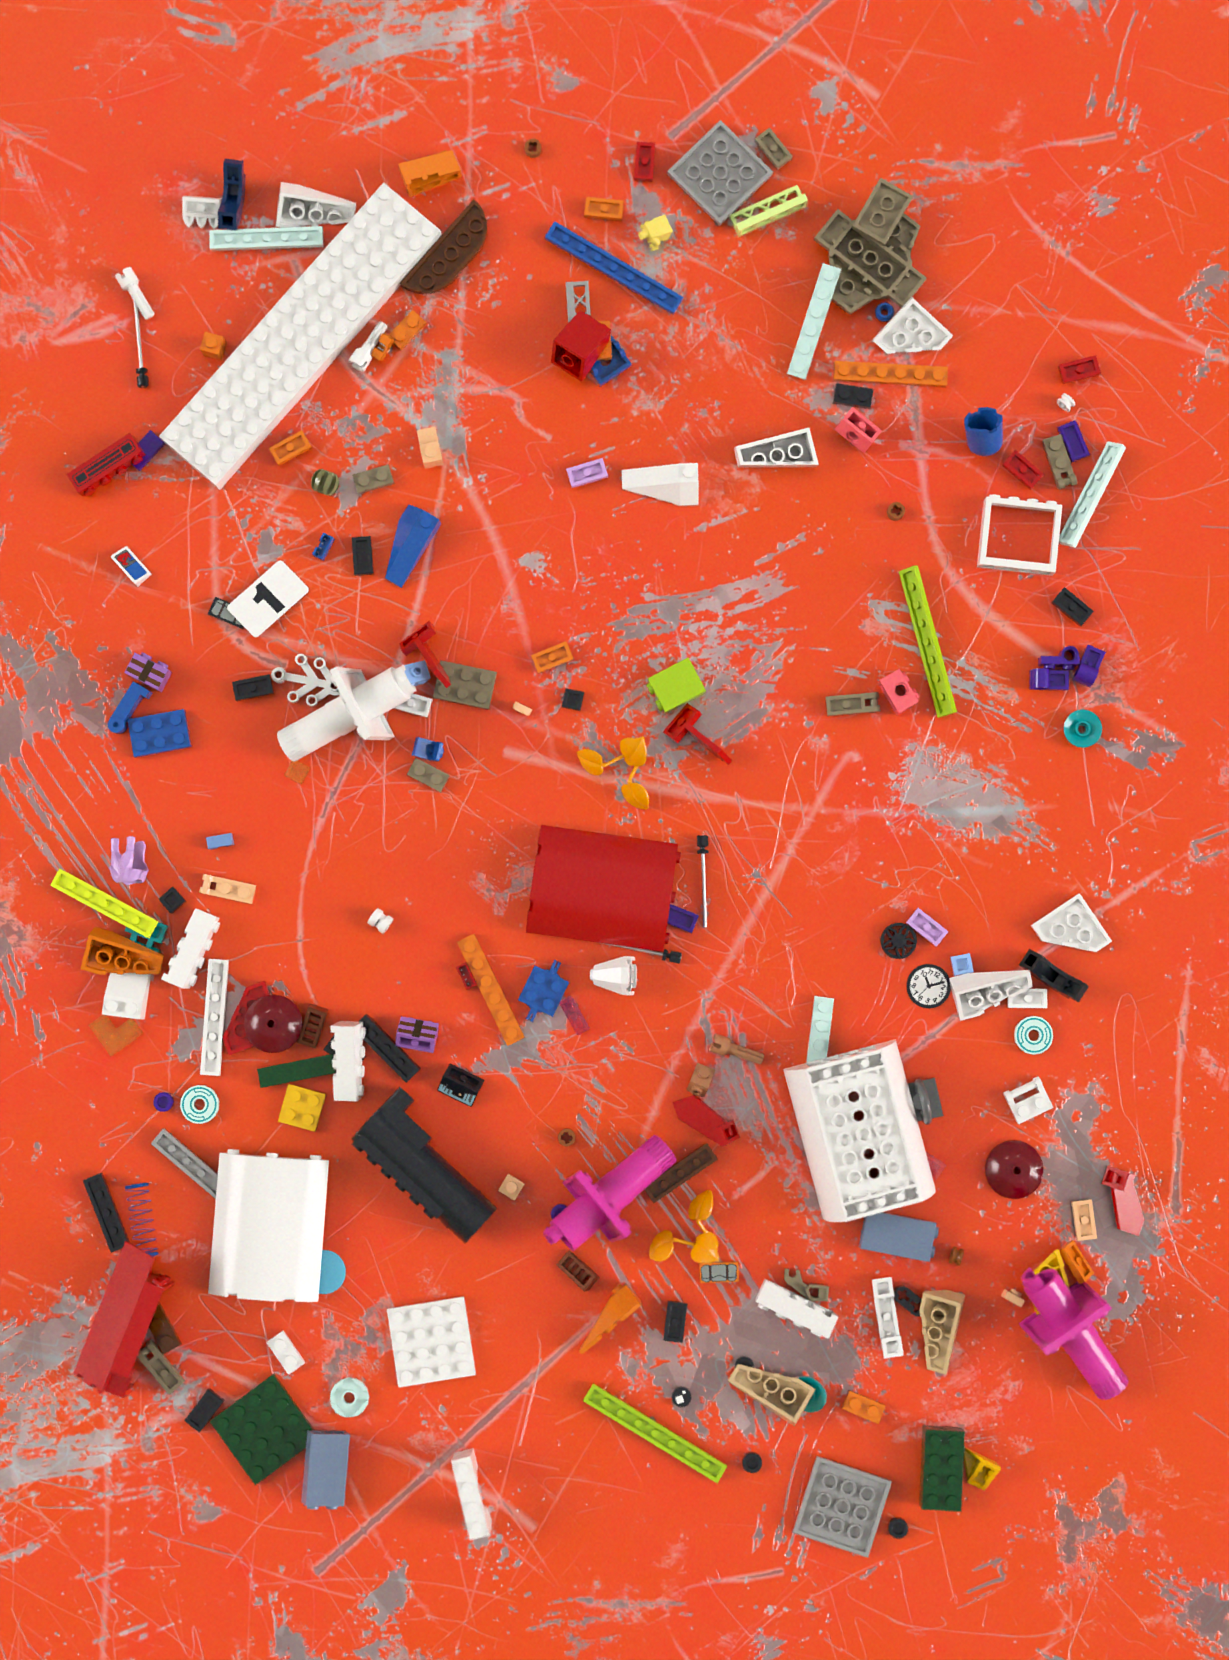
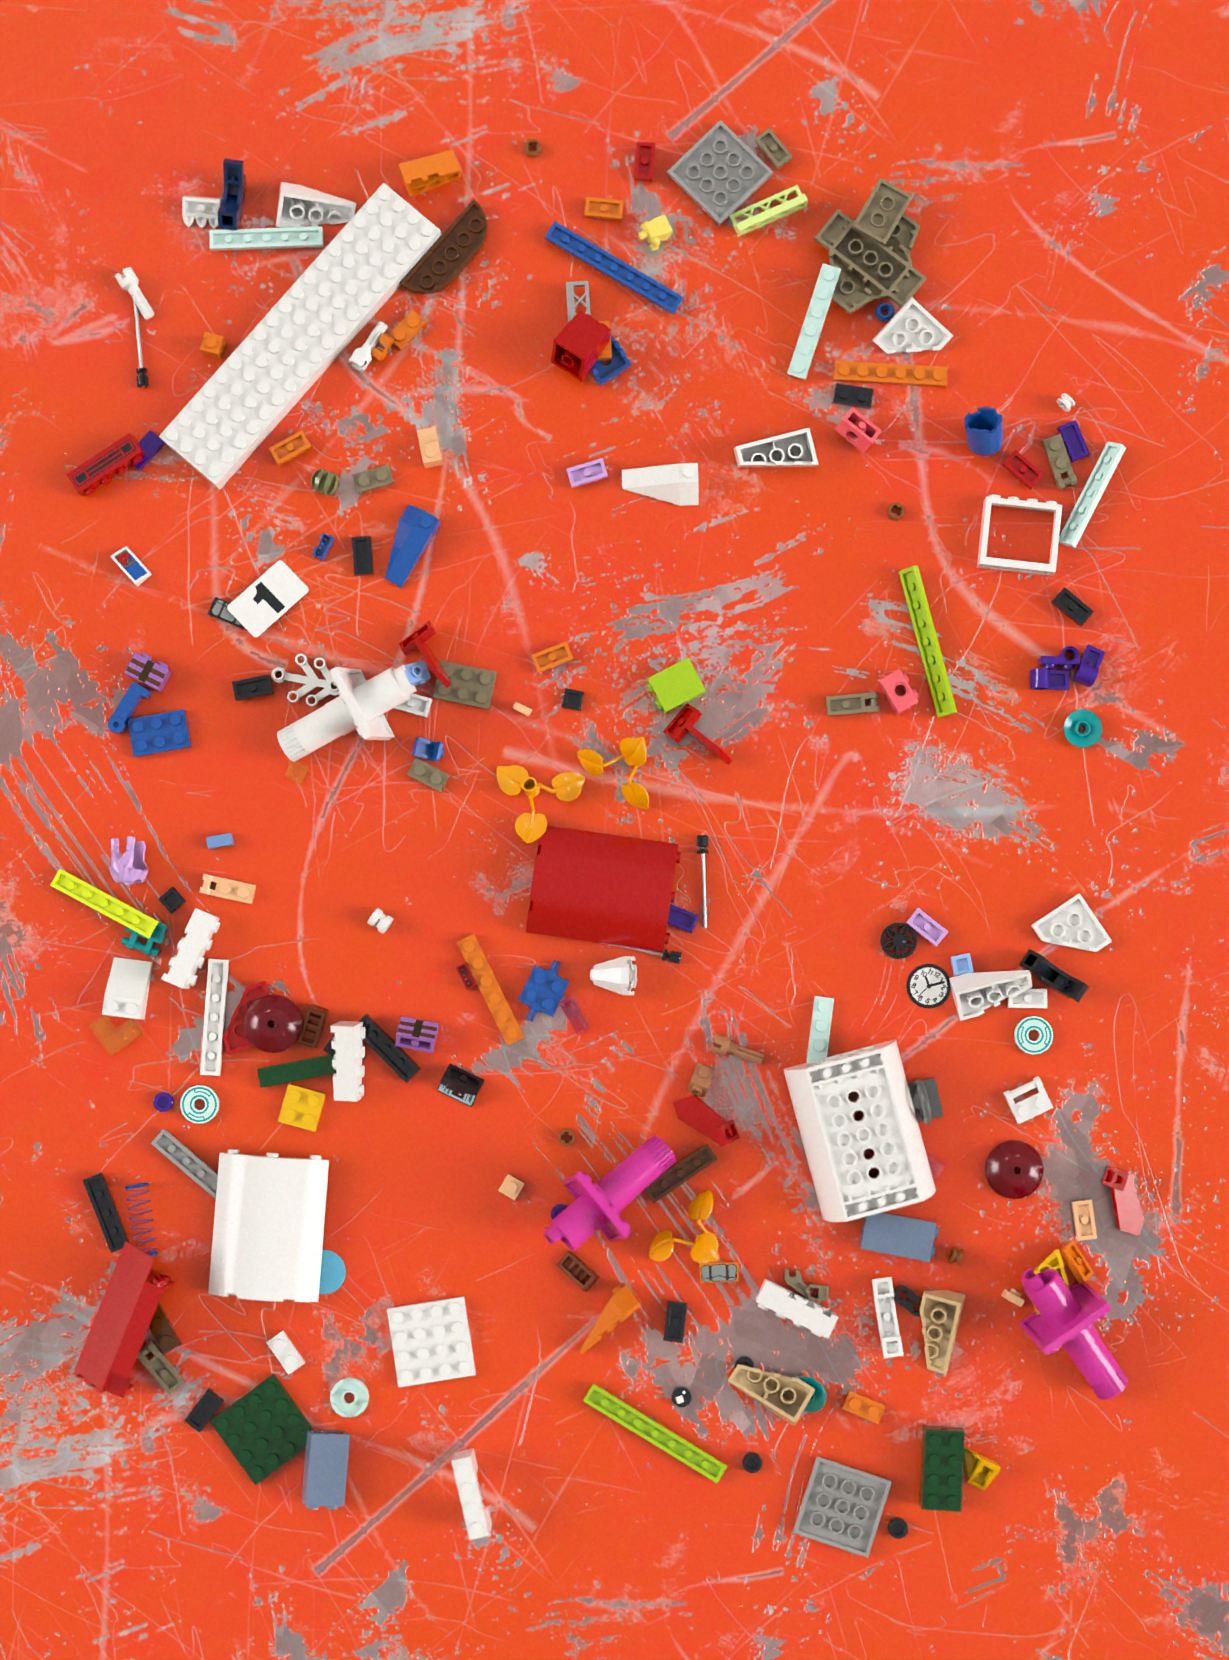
(116, 954): orange wedge -> none
(406, 1156): black piece -> none
(513, 778): none -> light orange plant
(1079, 369): red plate -> none

